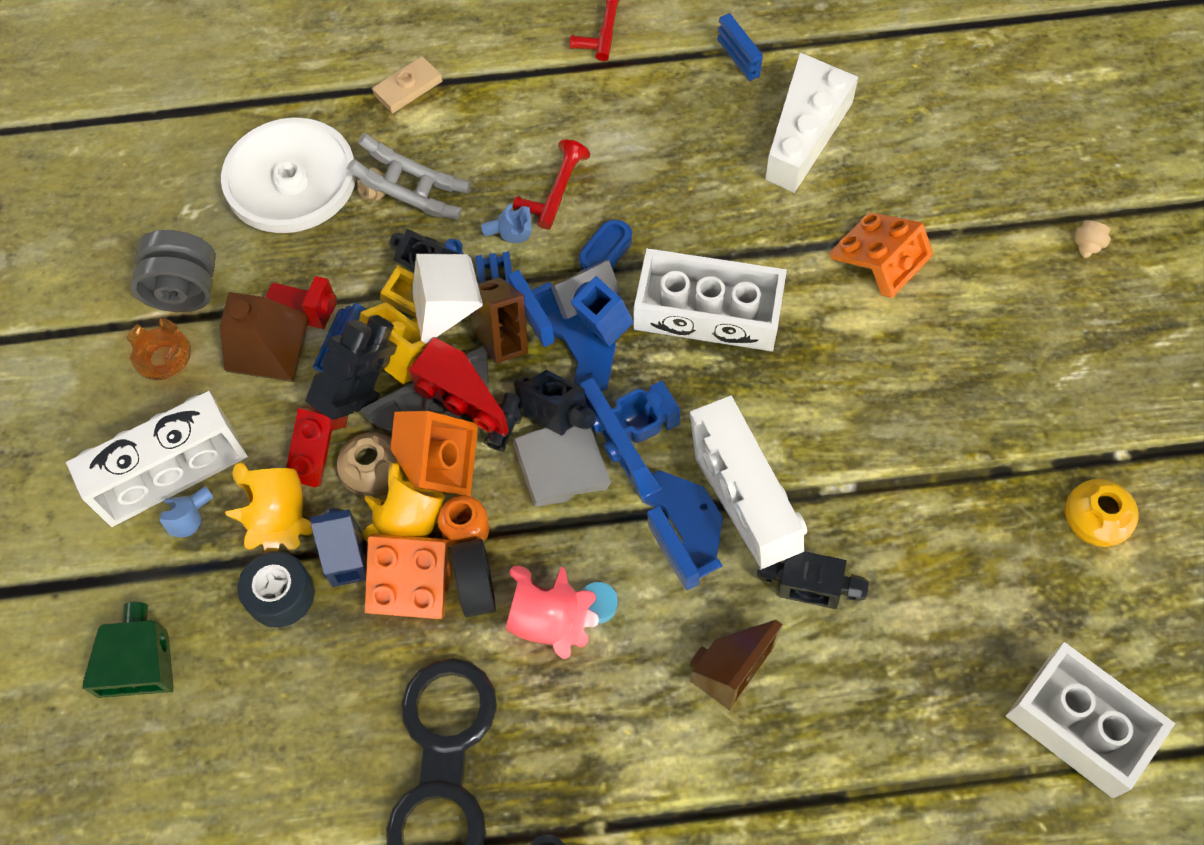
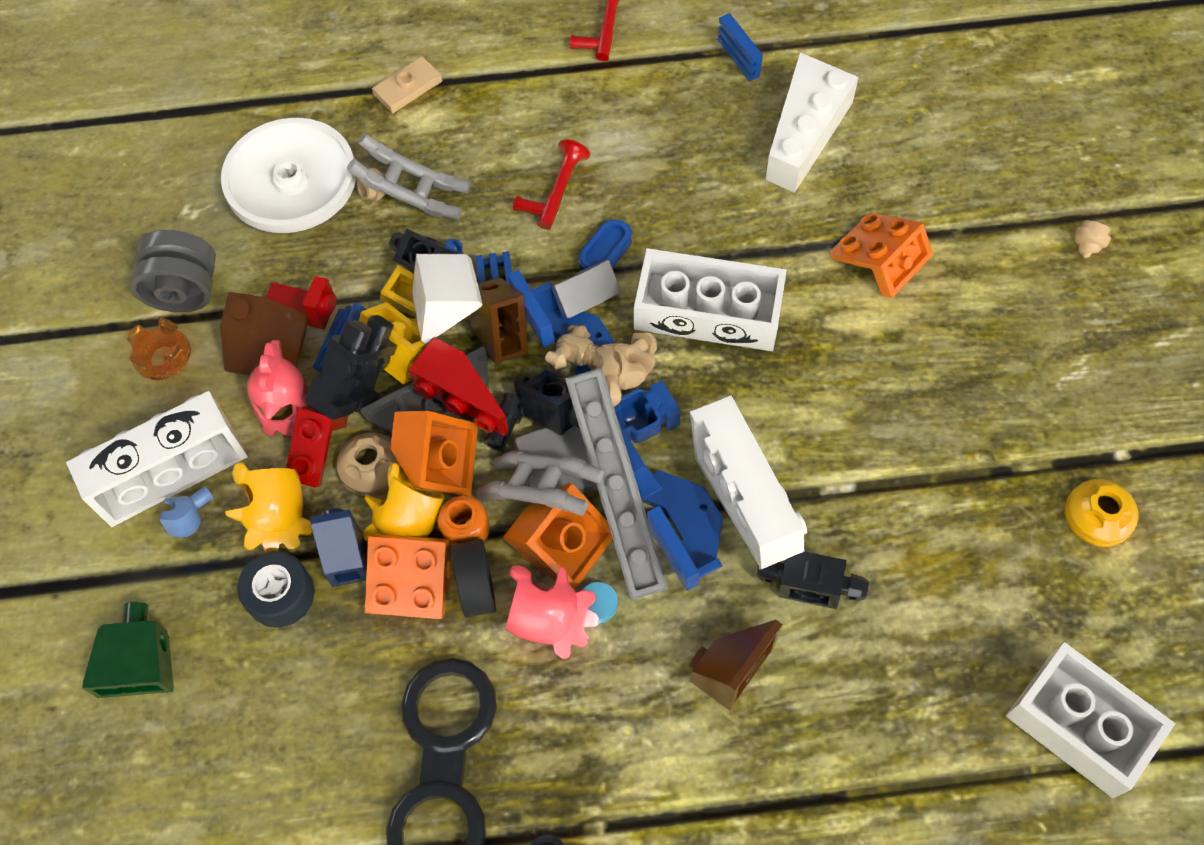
(273, 386): none -> coral piece
(512, 225): medium blue piece -> none
(545, 491): none -> light grey piece
(560, 538): none -> orange slope
(601, 310): blue brick -> none
(618, 487): none -> light grey tile
(622, 364): none -> tan piece

